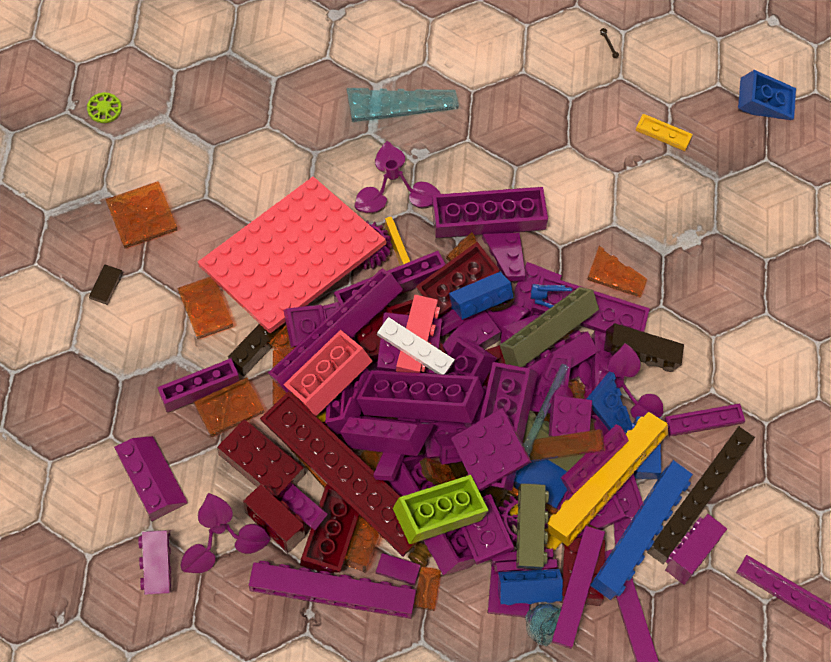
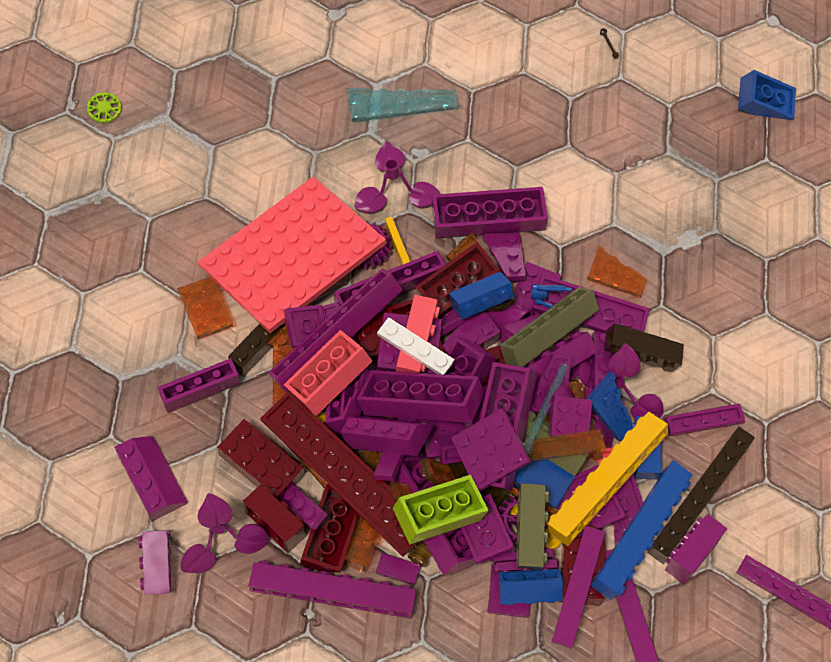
(105, 284): dark brown tile -> none
(141, 214): clear orange plate -> none
(228, 407): clear orange plate -> none
(399, 489): none -> clear orange tile
(427, 588): clear orange tile -> none
(542, 623): clear light blue cylinder -> none
(592, 462): magenta plate -> none
(664, 132): yellow tile -> none

